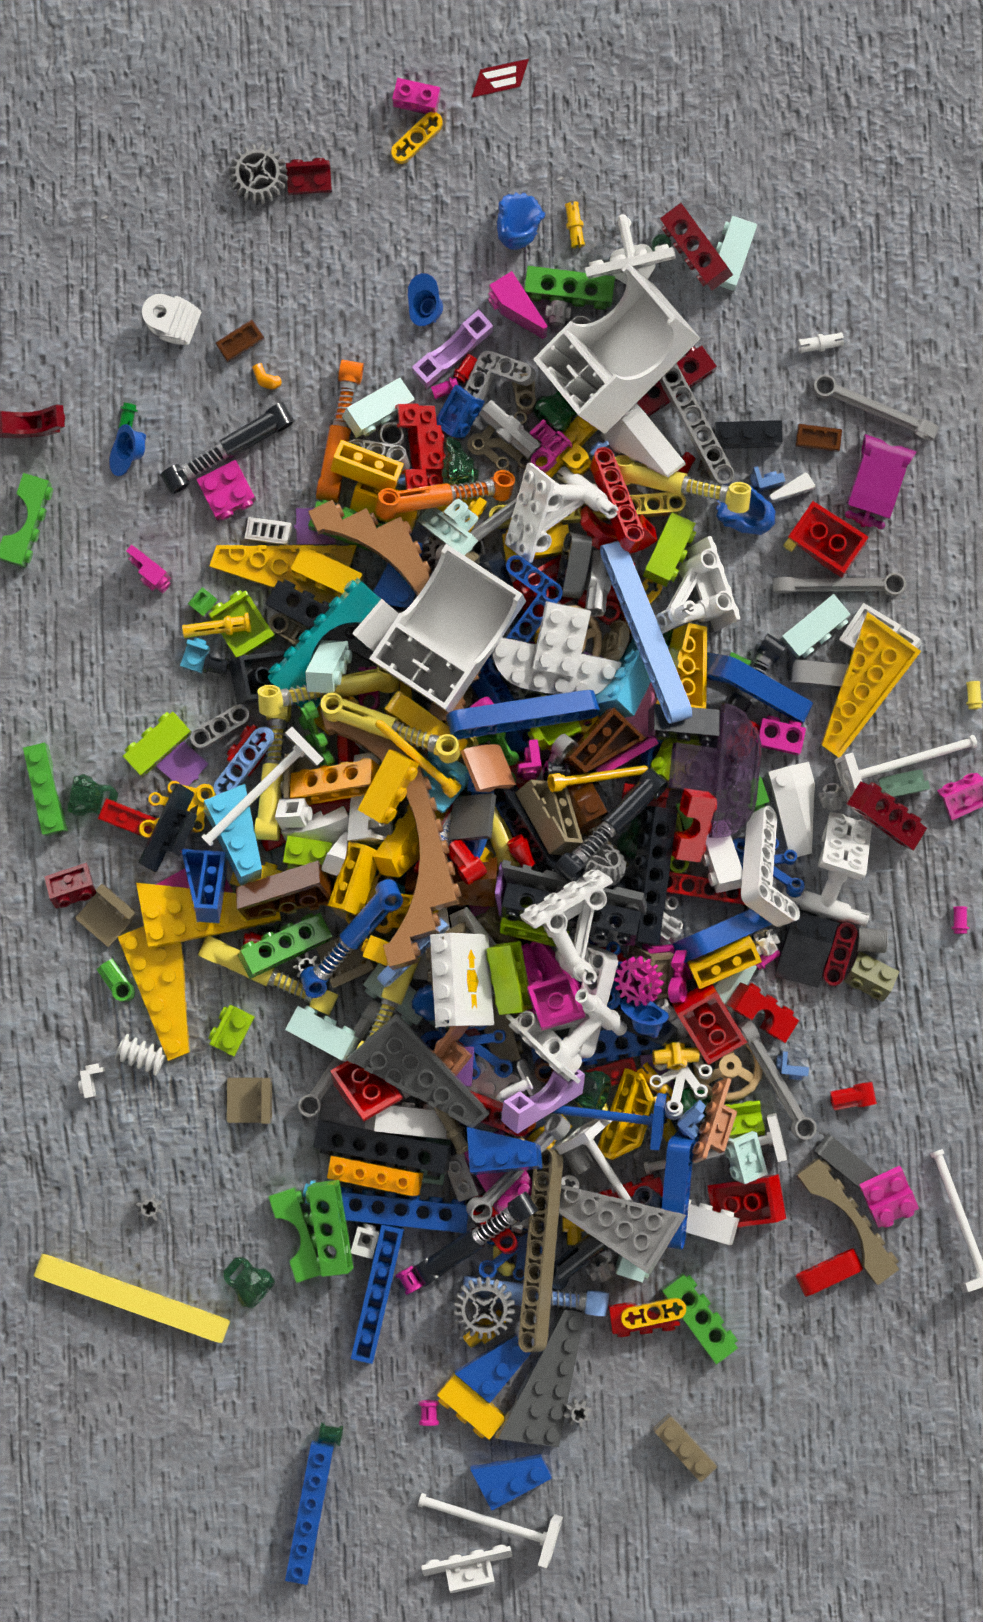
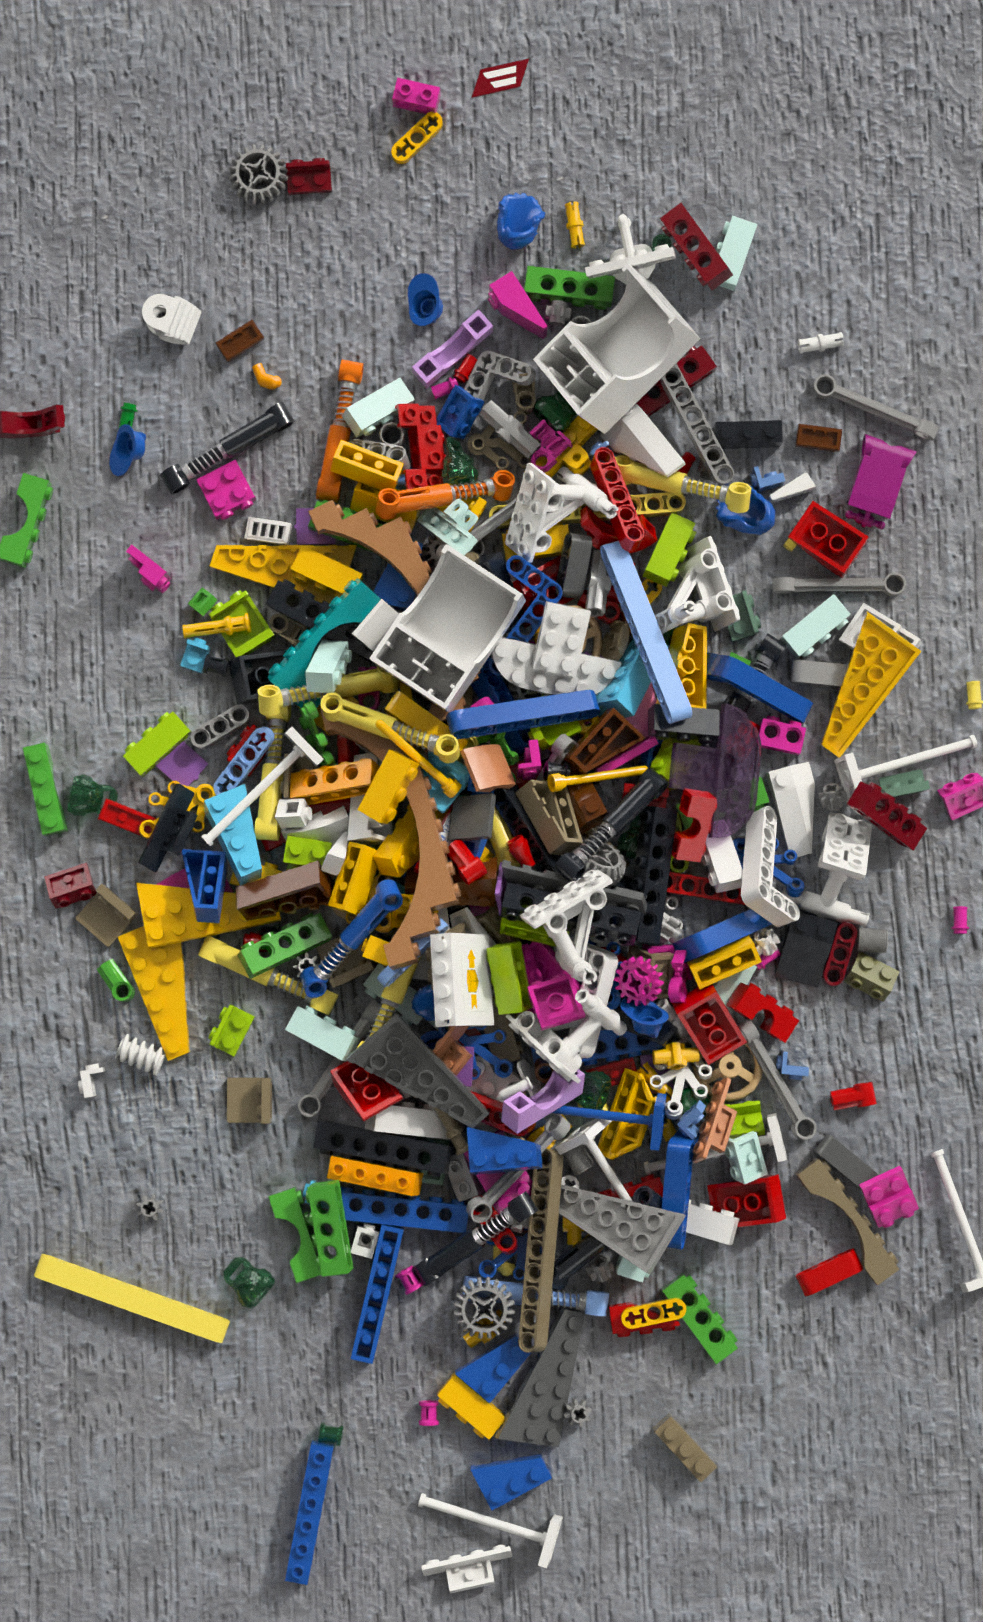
(748, 623): none -> sand green bracket

